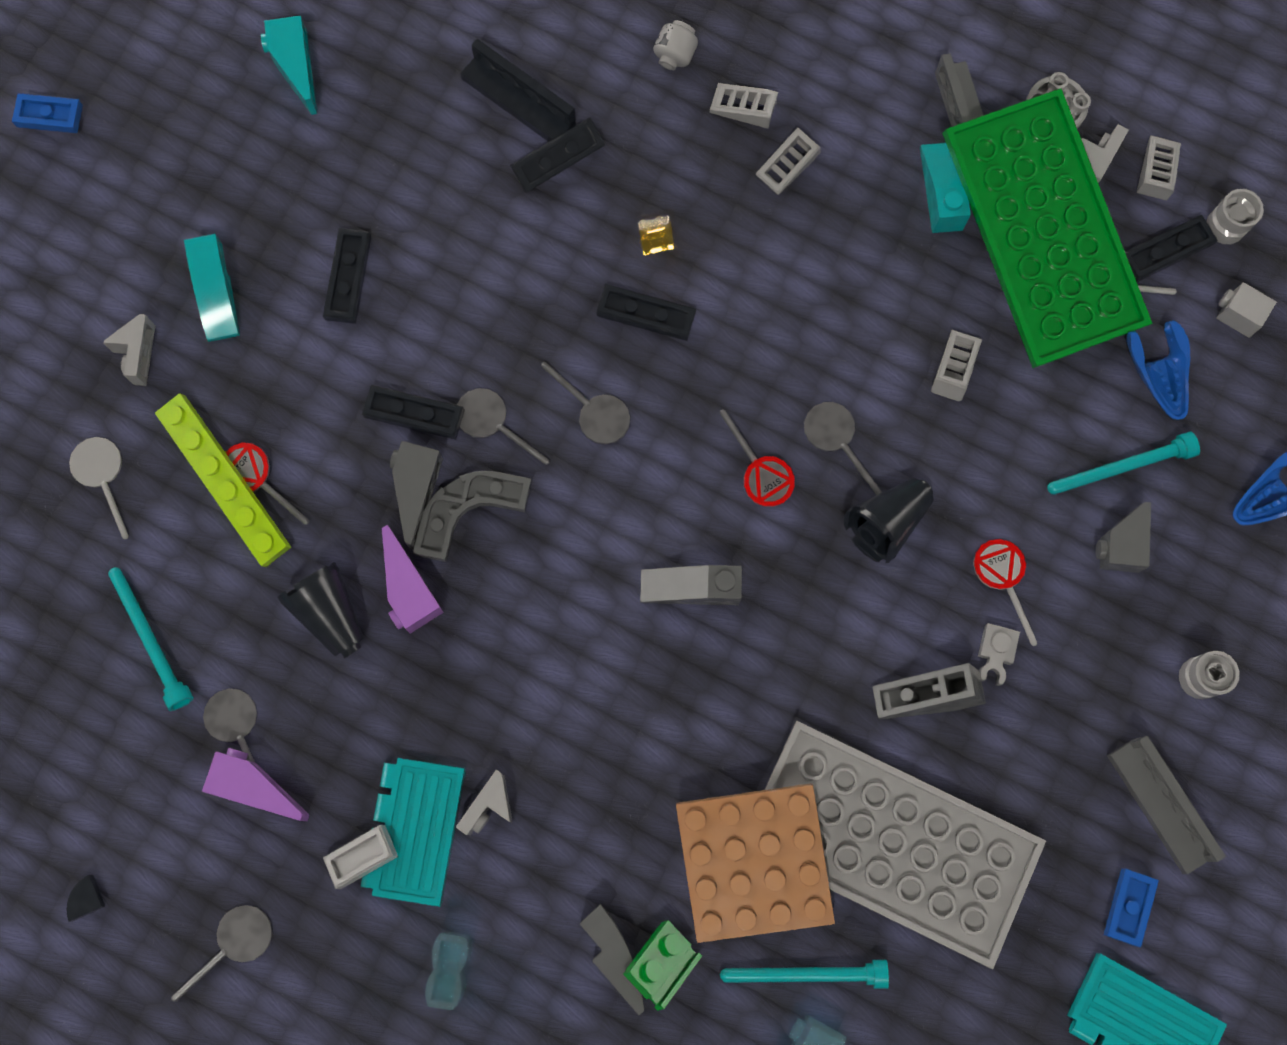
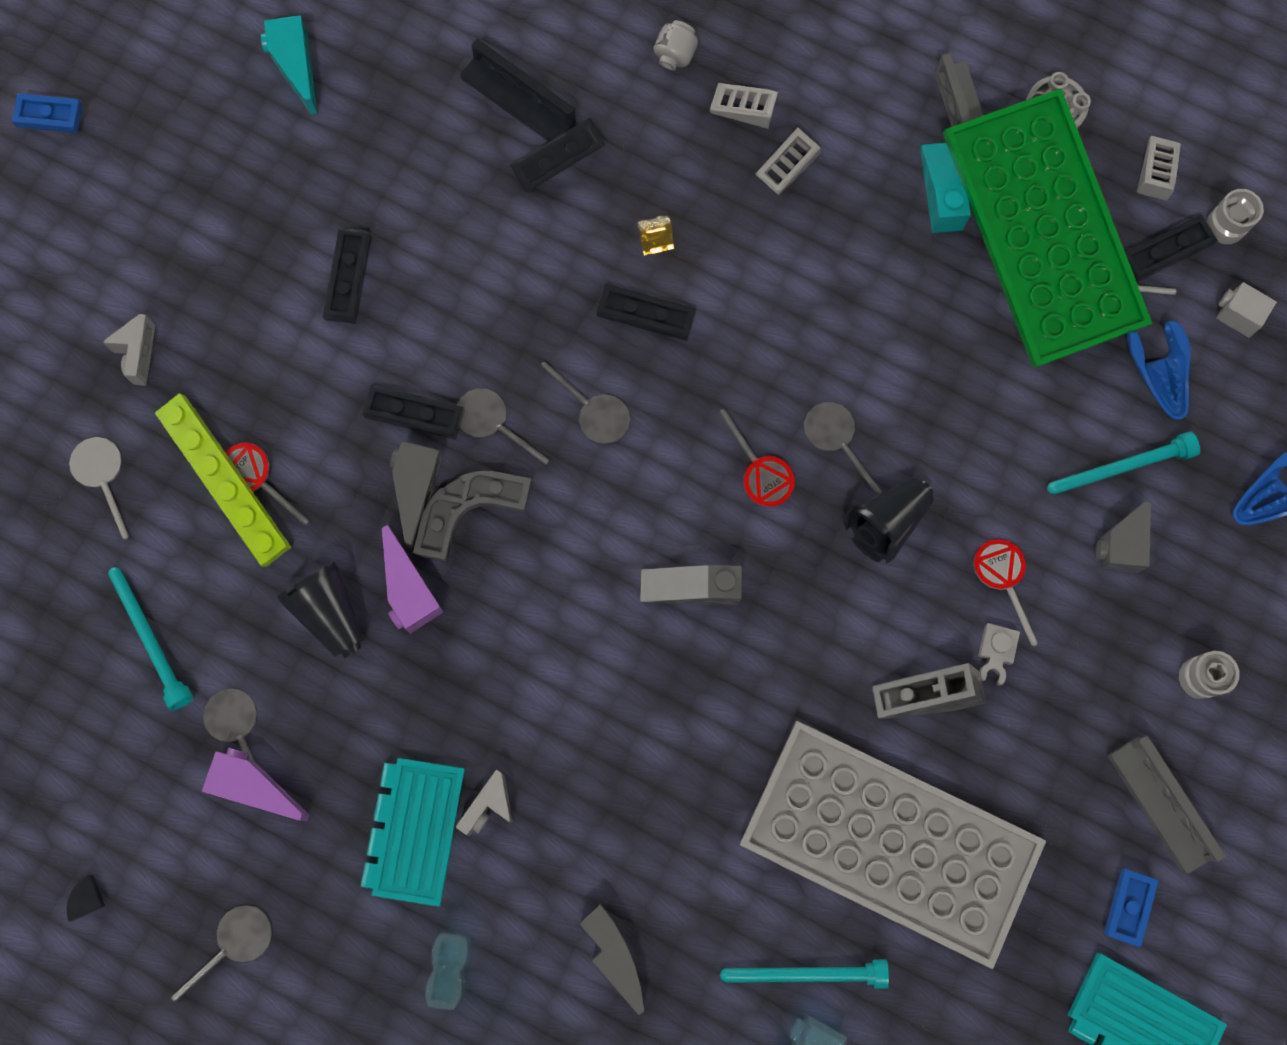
(212, 287): teal slope -> none
(360, 857): light grey tile -> none
(662, 965): green plate -> none
(755, 863): medium nougat plate -> none
(950, 383): light grey slope -> none
(1103, 153): light grey slope -> none

